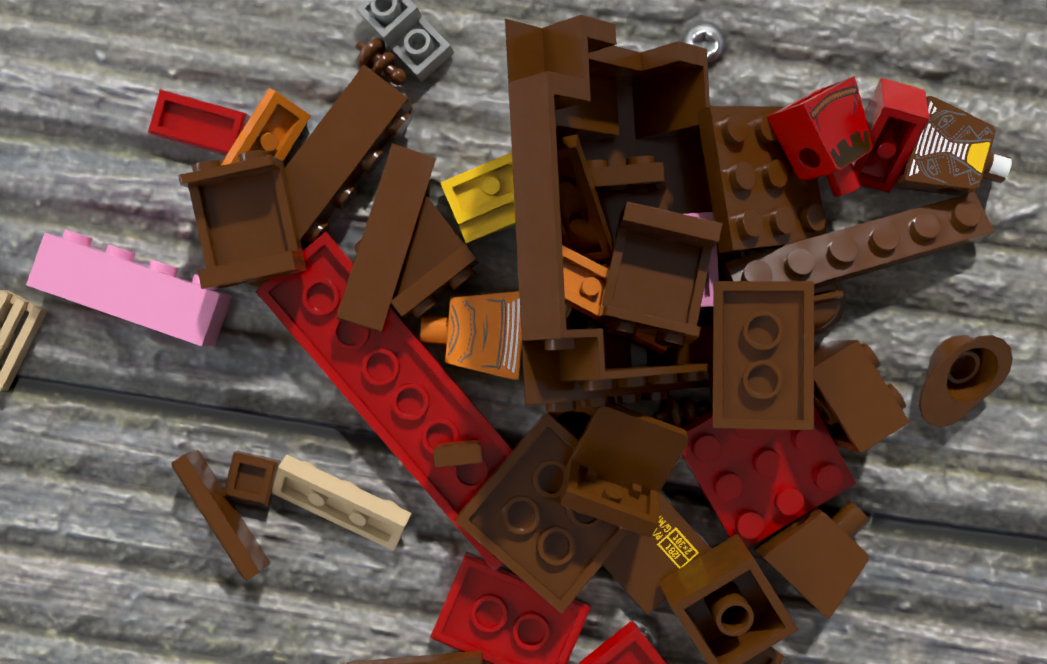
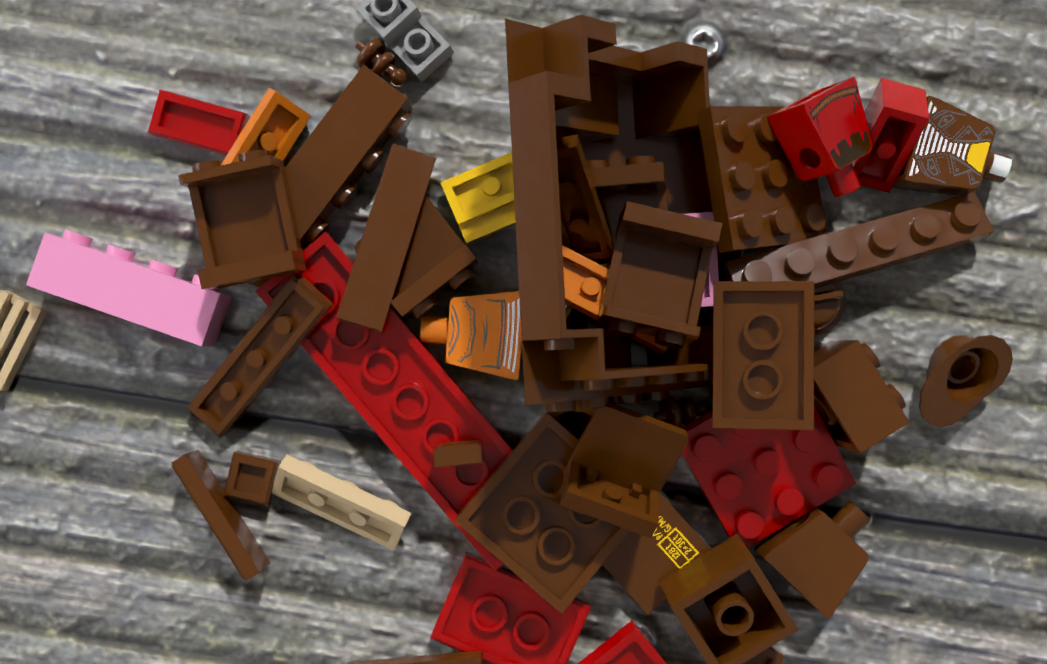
(260, 355): none -> reddish brown tile

